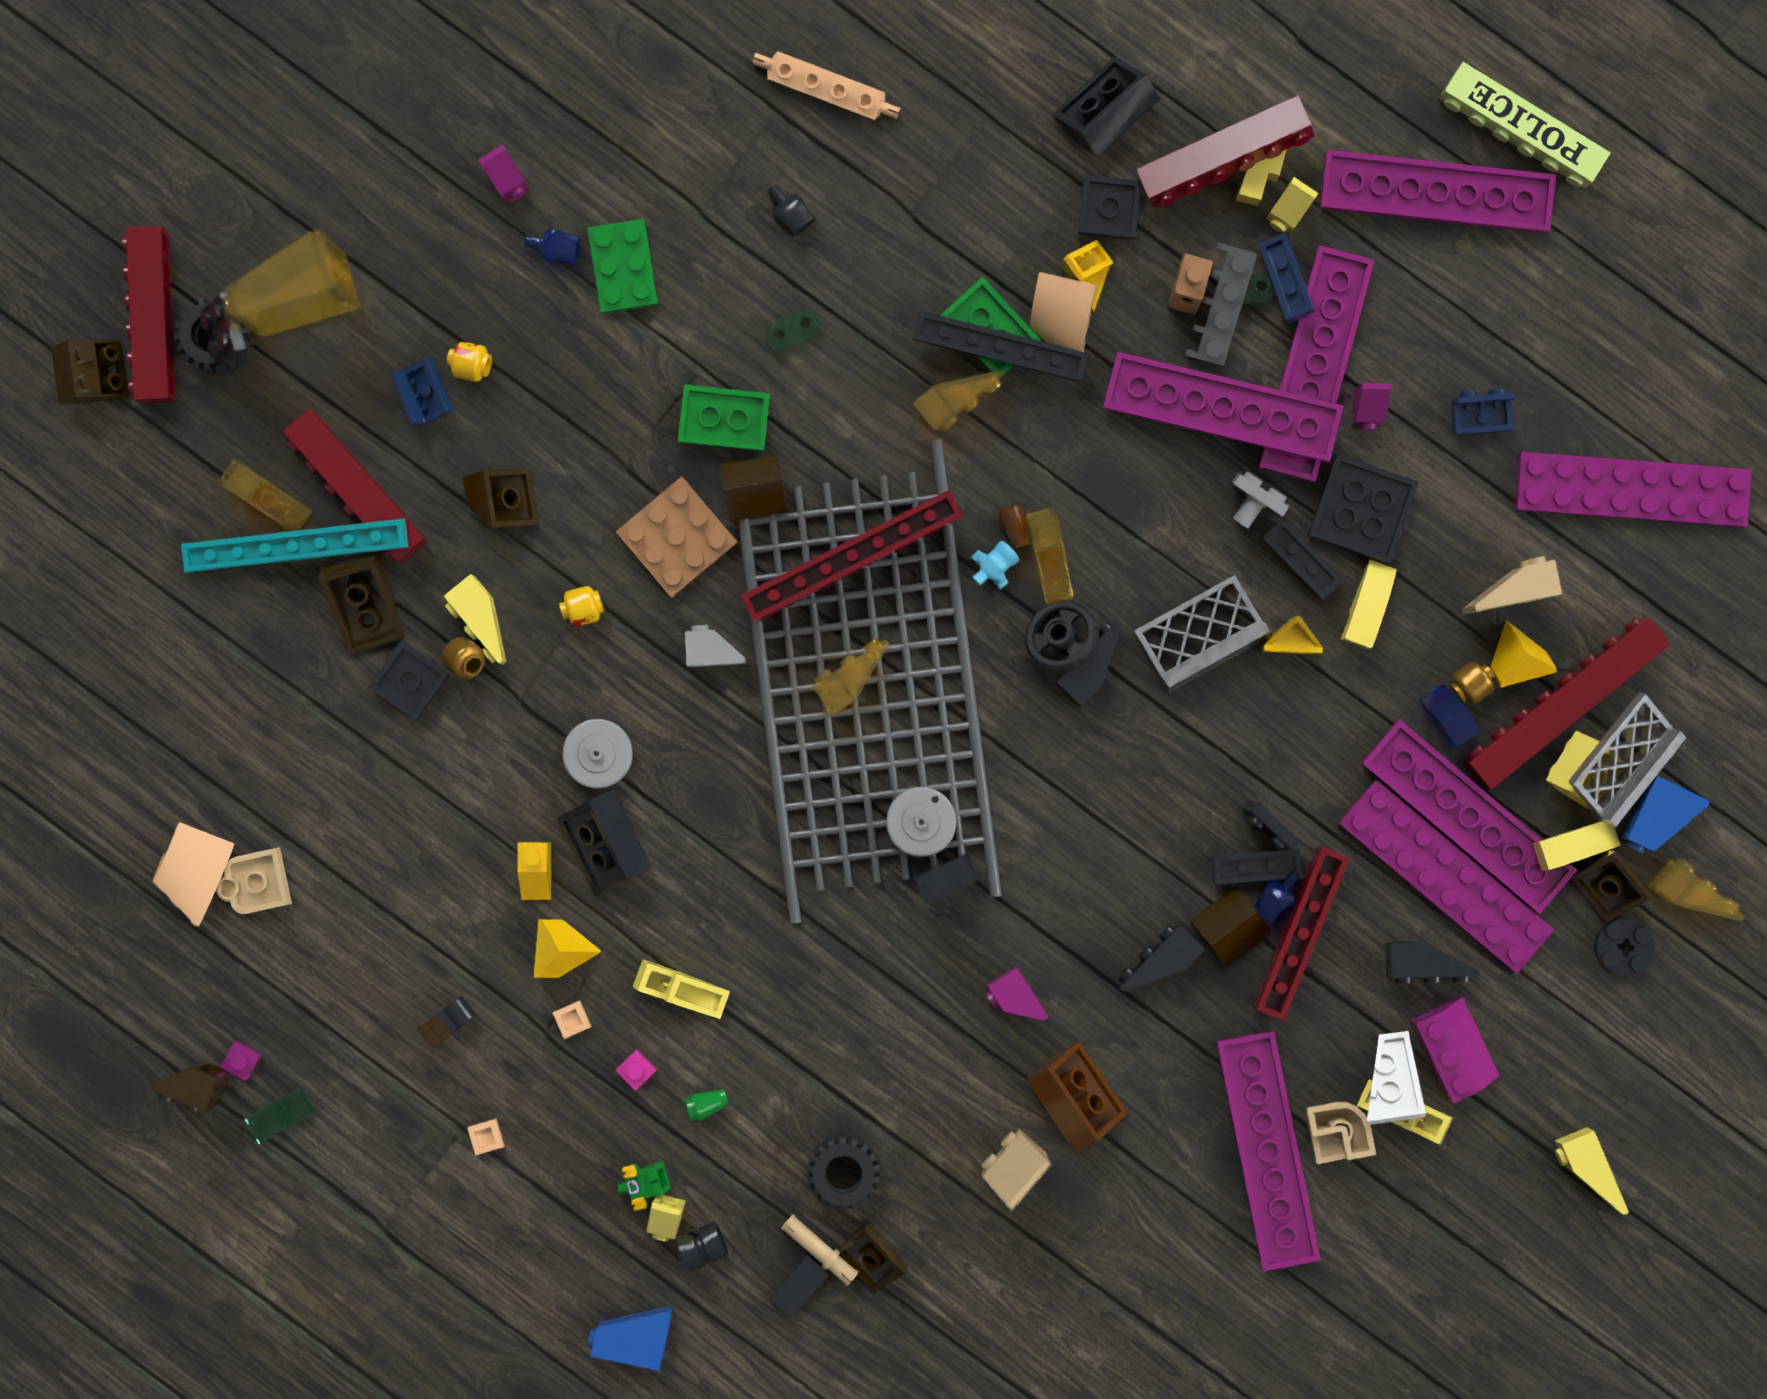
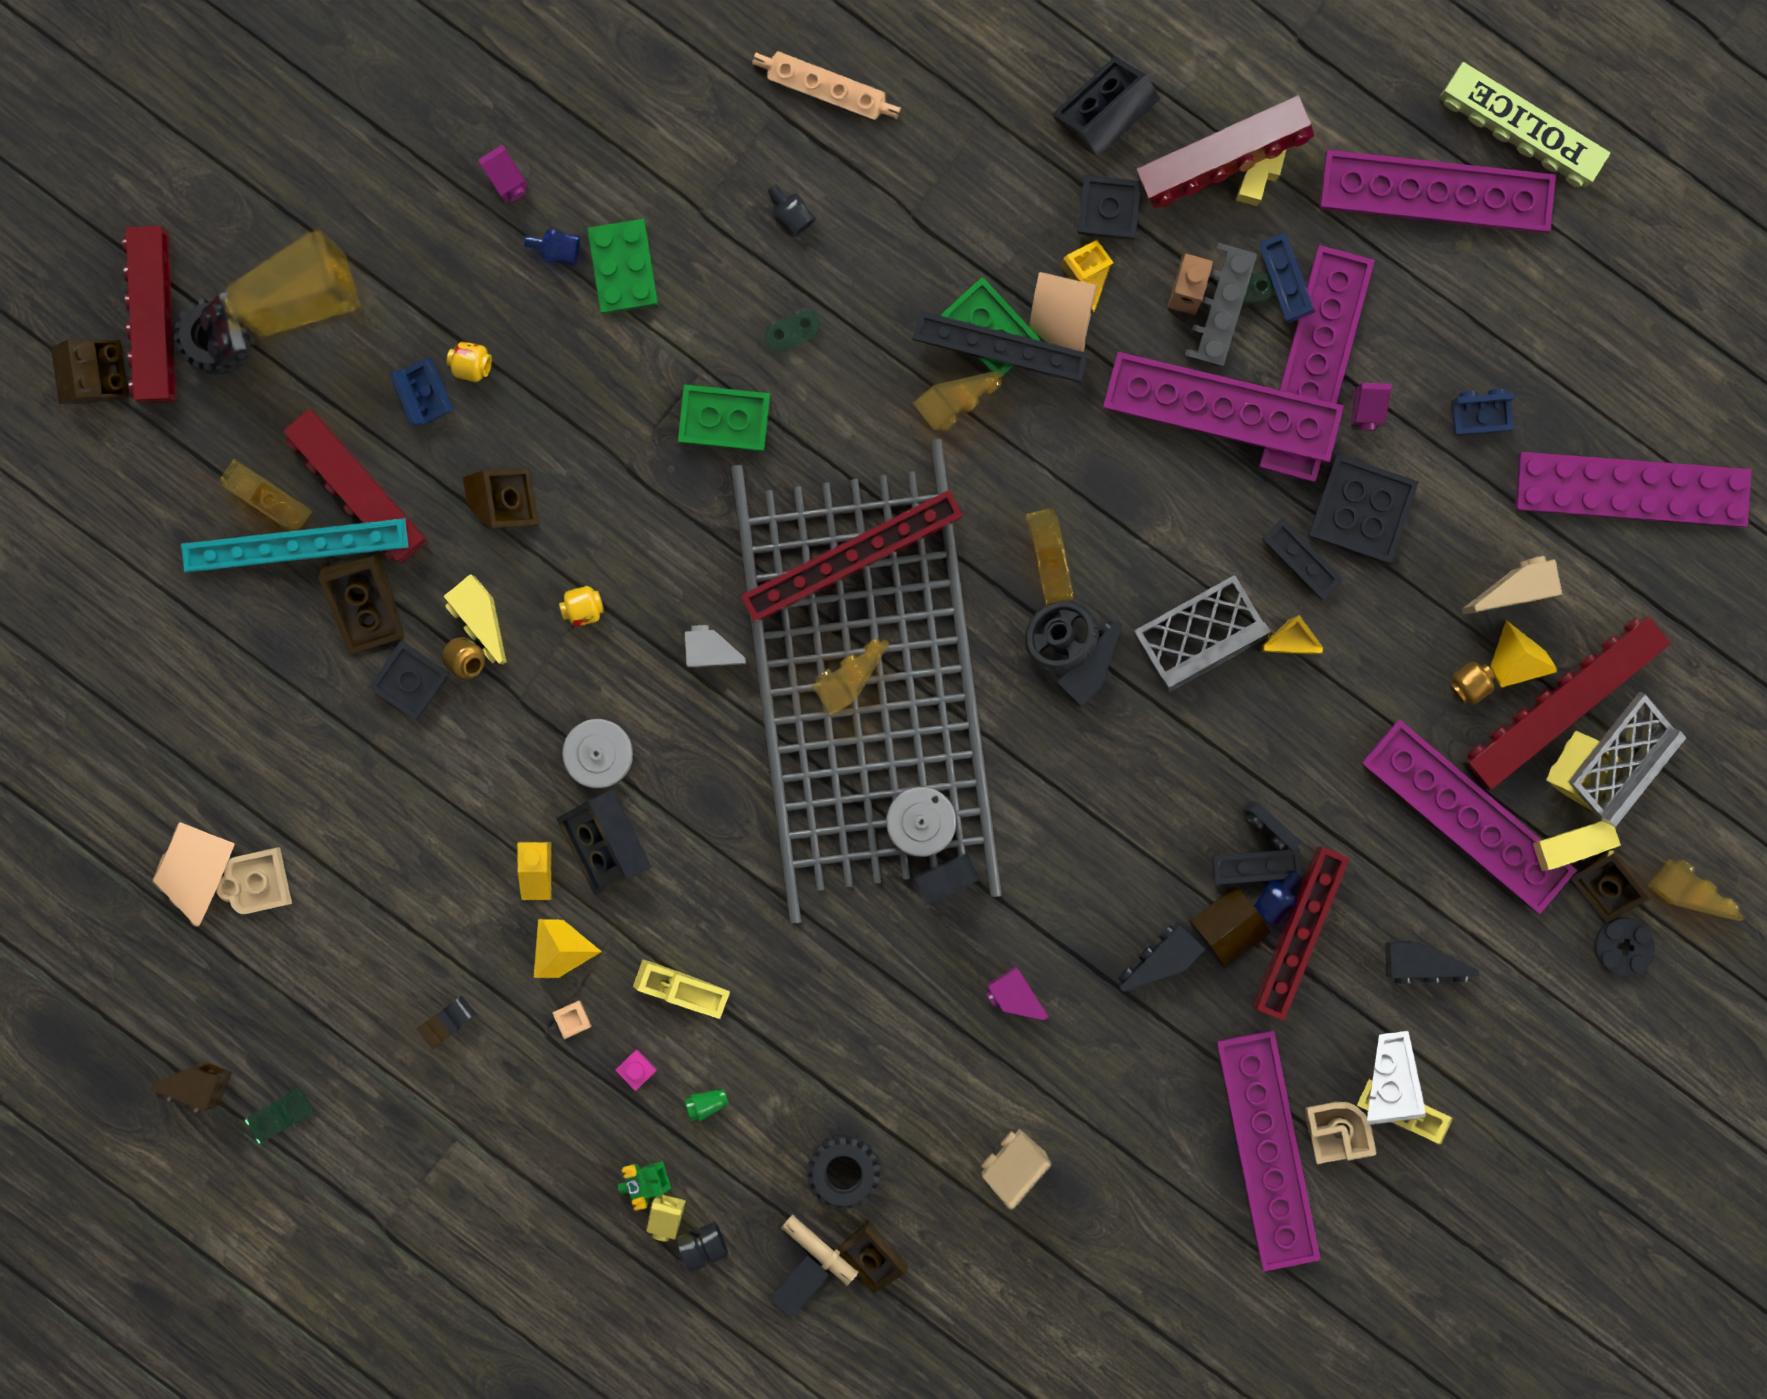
(241, 1060): magenta plate -> none
(485, 1136): light nougat tile -> none
(633, 1338): blue slope -> none
(676, 537): medium nougat plate -> none
(753, 488): dark brown slope -> none
(995, 564): medium azure piece -> none
(1014, 524): reddish brown cone -> none
(1077, 1097): reddish brown slope -> none
(1256, 499): light grey plate -> none
(1291, 206): light yellow slope -> none
(1369, 605): light yellow slope -> none
(1445, 876): magenta plate -> none
(1449, 716): clear blue slope -> none
(1455, 1050): magenta slope -> none
(1586, 1160): light yellow slope -> none
(1660, 815): blue slope -> none

